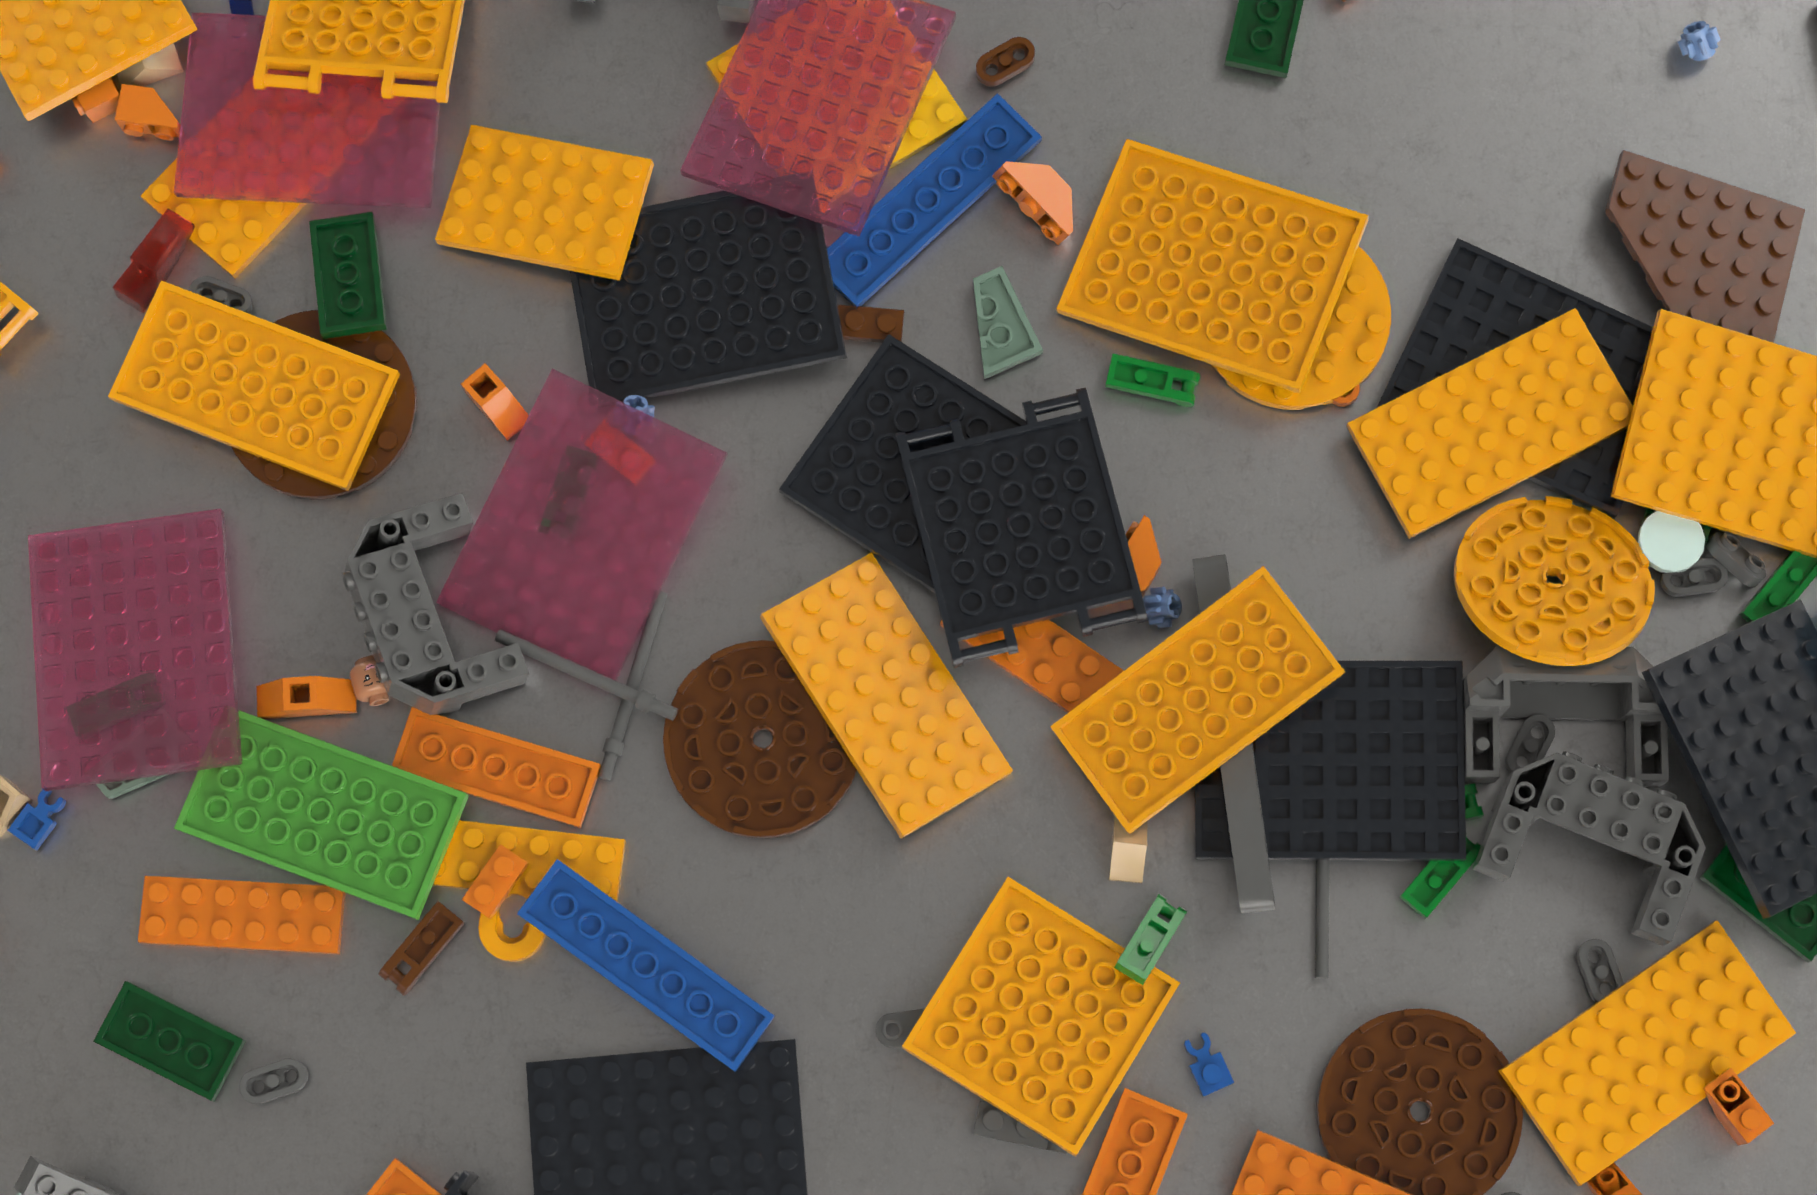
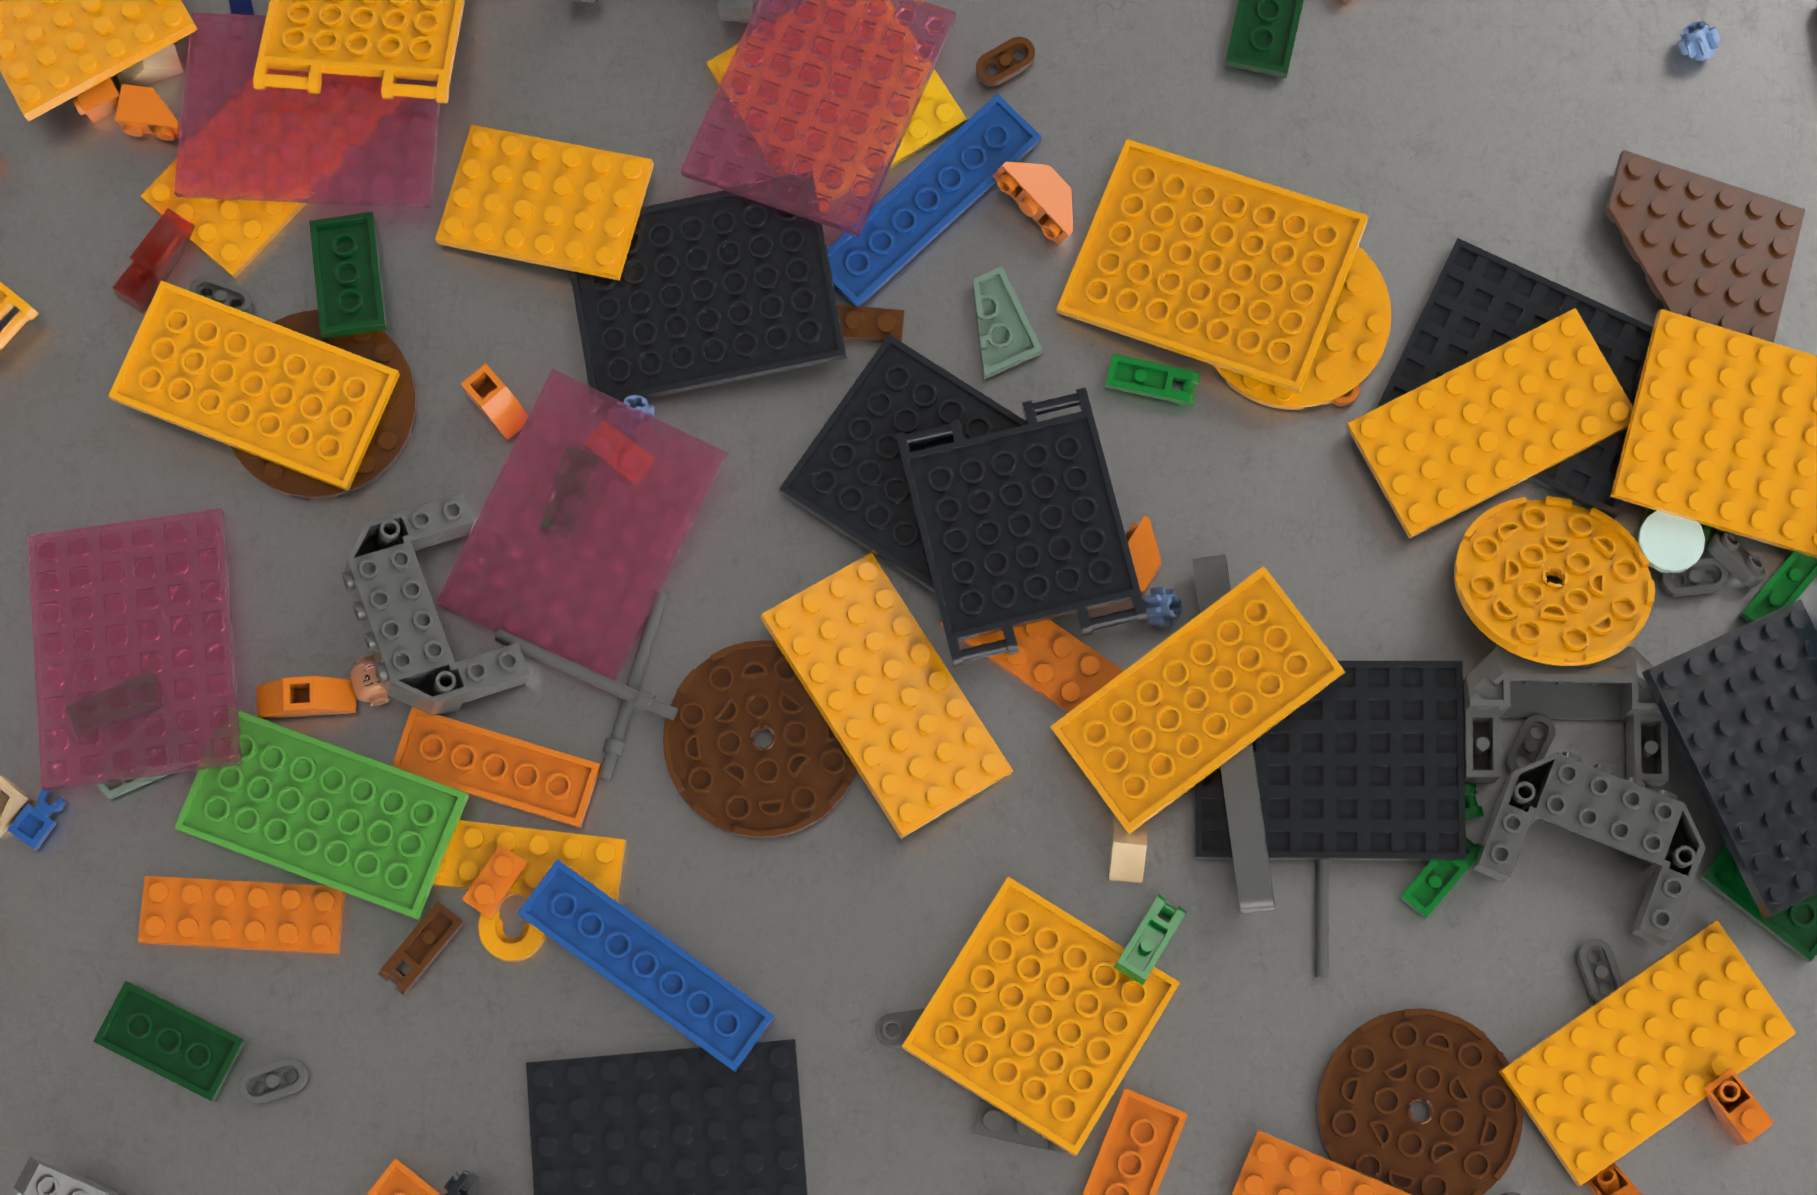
(1209, 1070): blue plate -> none

